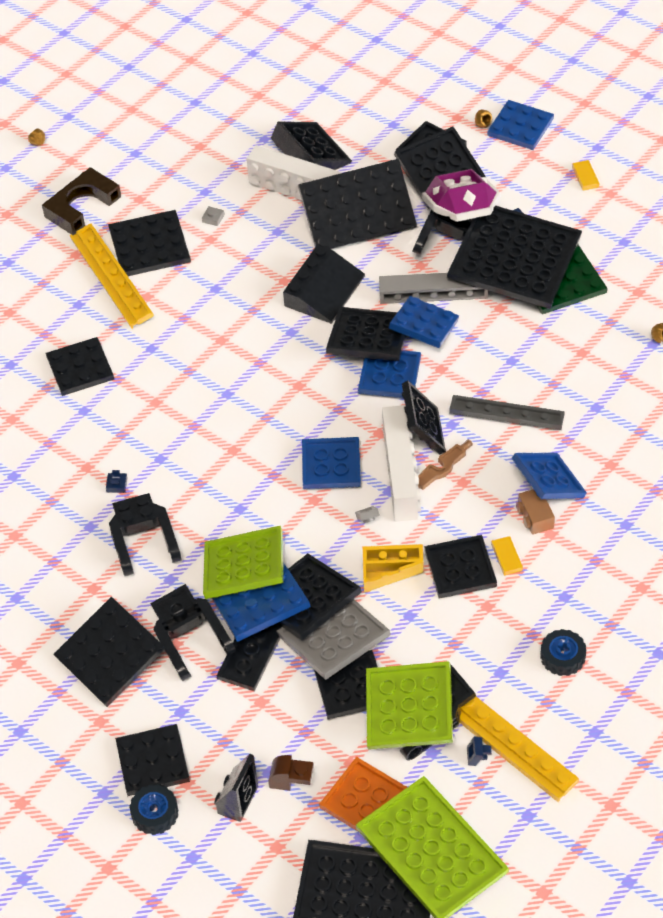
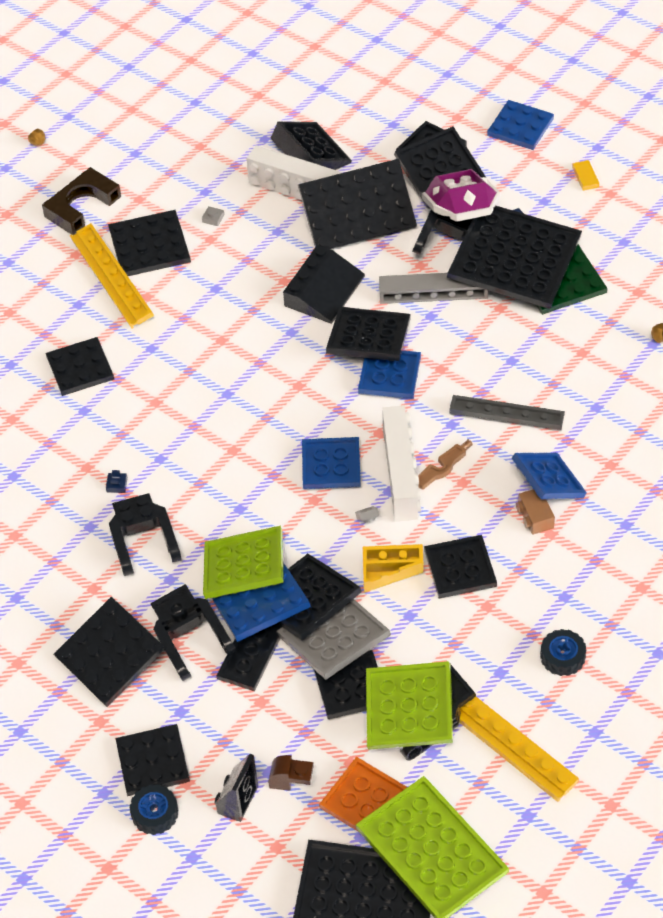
(423, 417): black plate -> none
(424, 321): blue plate -> none
(477, 751): dark blue tile -> none
(483, 118): pearl gold piece -> none
(507, 555): yellow tile -> none

